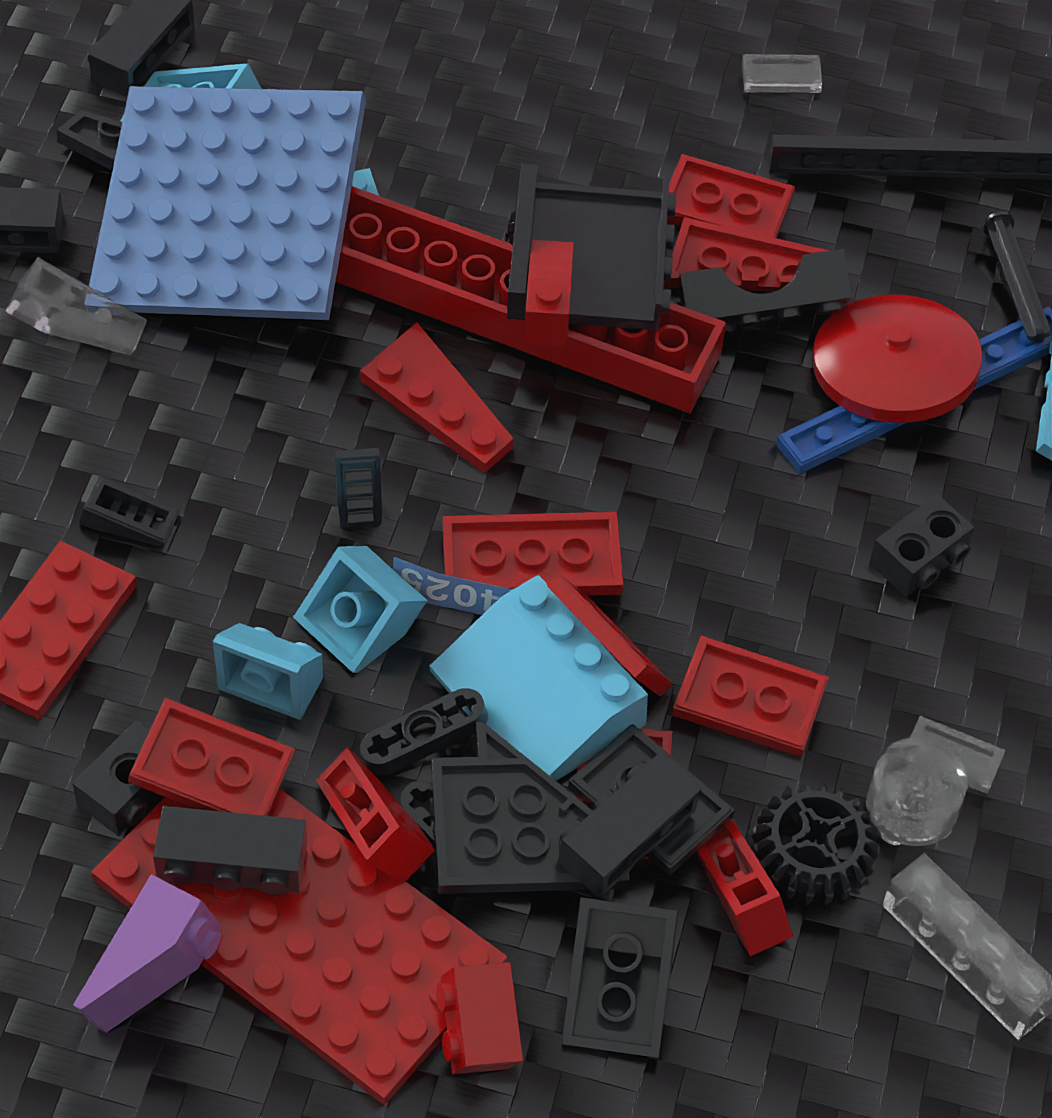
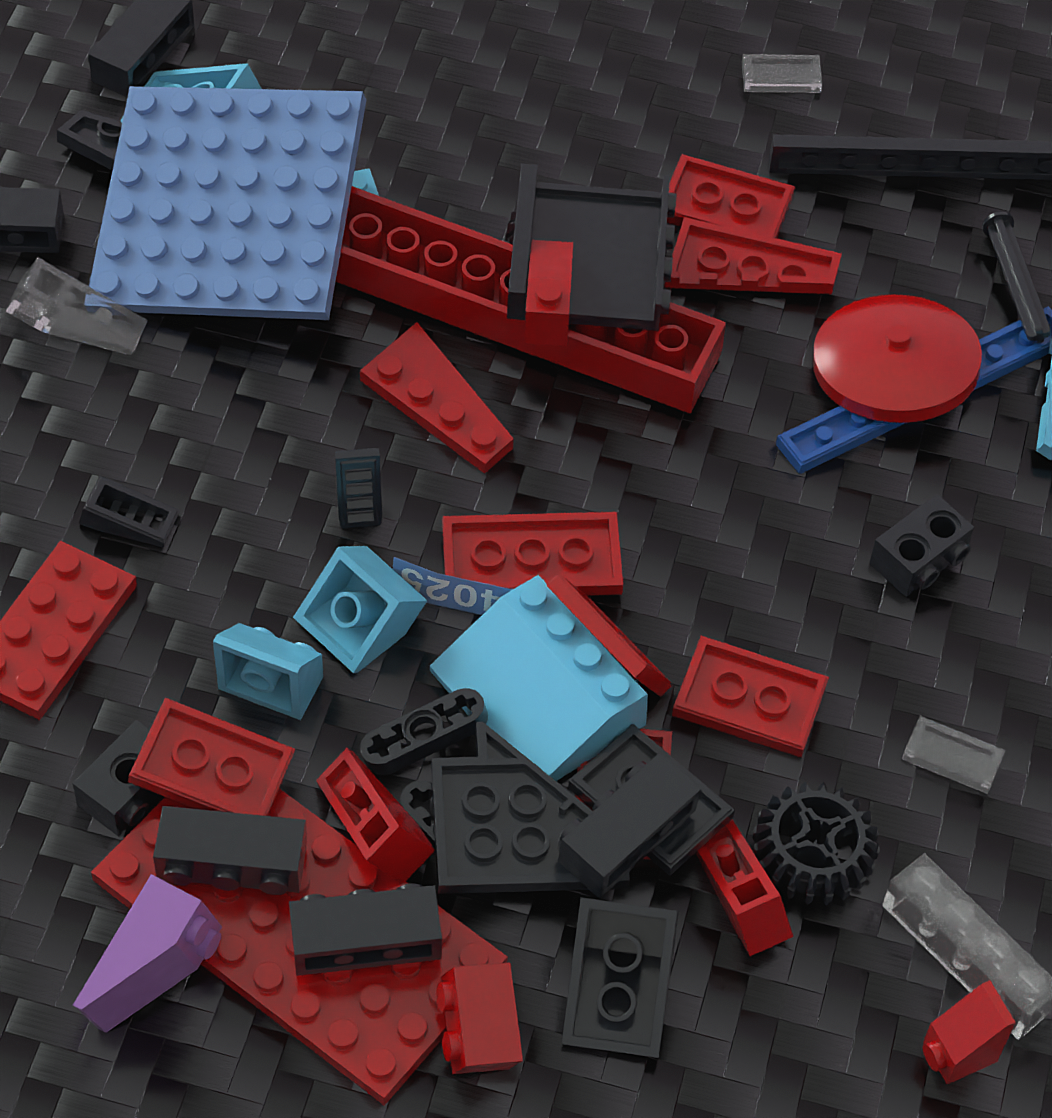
(365, 929): none -> black brick
(818, 284): black arch -> none
(916, 792): clear brick -> none
(969, 1034): none -> red slope

